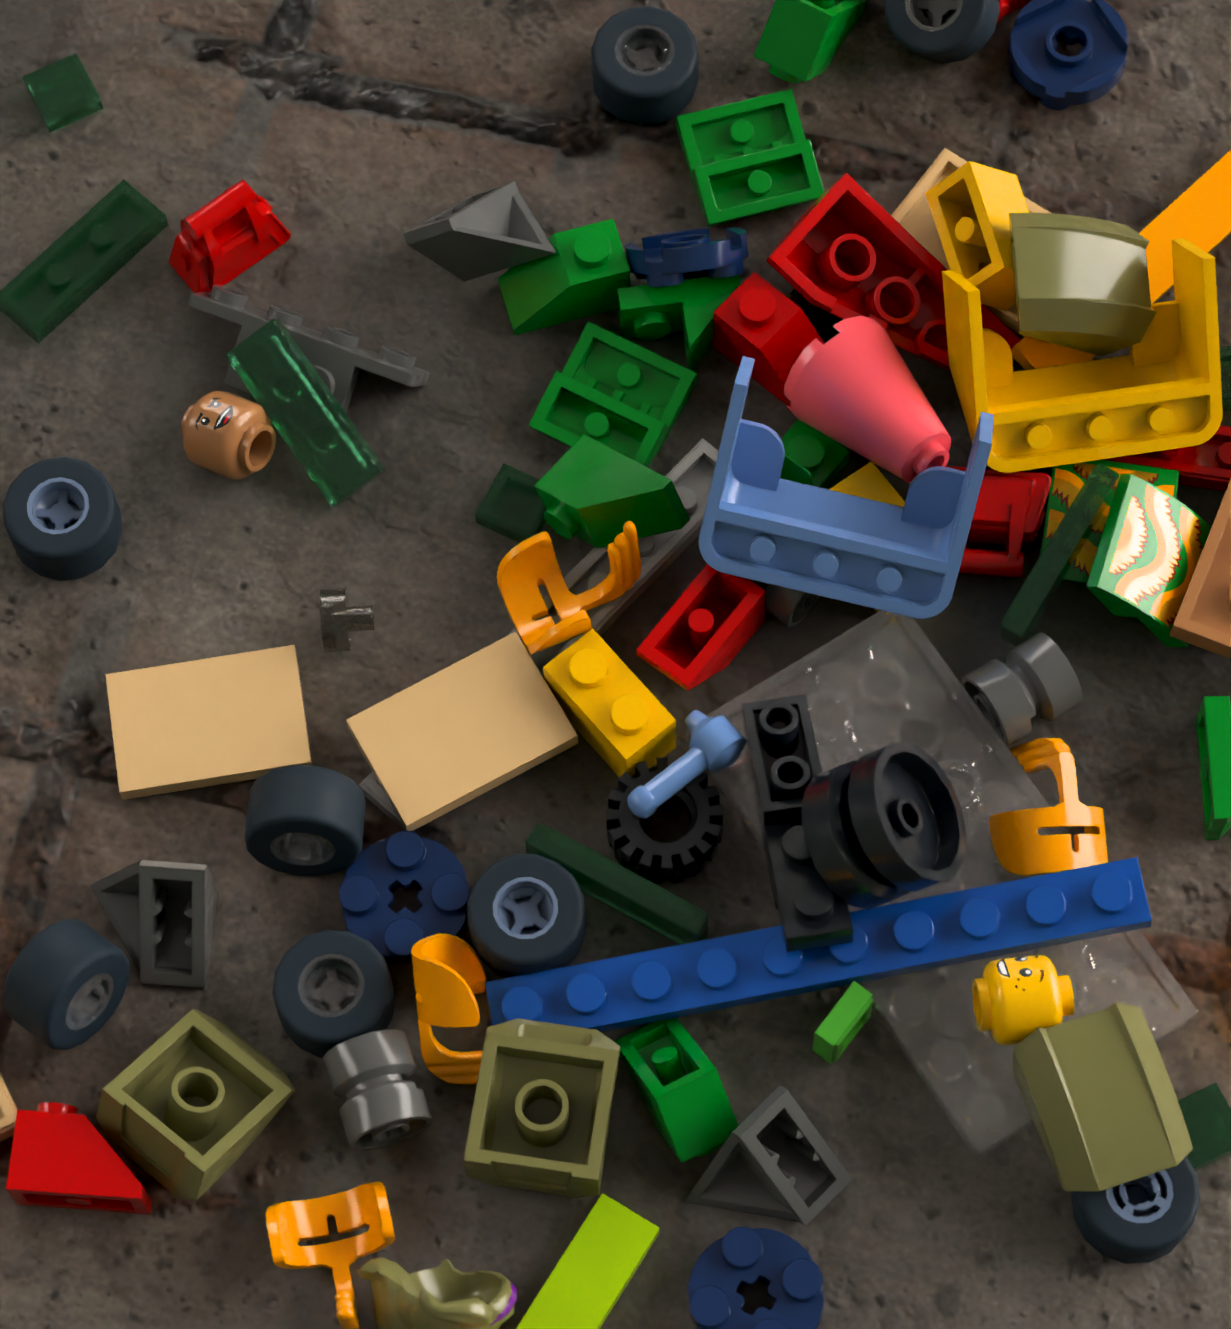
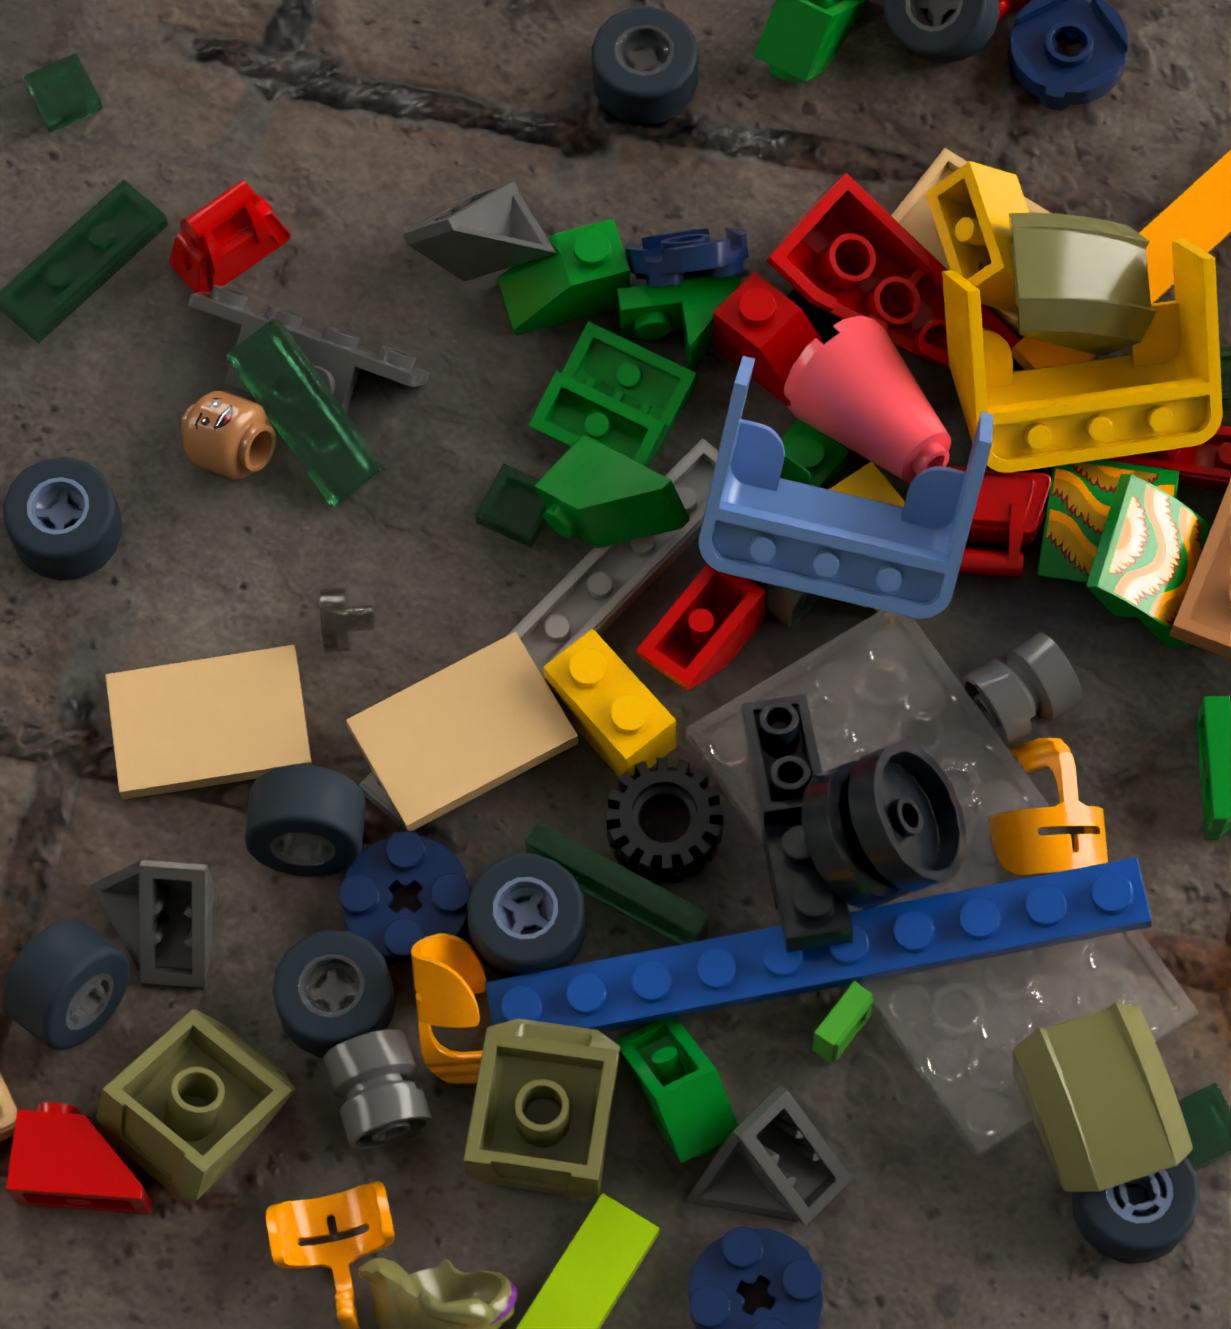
(535, 564): light orange helmet -> none
(712, 746): medium blue piece -> none
(749, 158): green slope -> none
(1020, 997): yellow head -> none
(1059, 554): clear green tile -> none

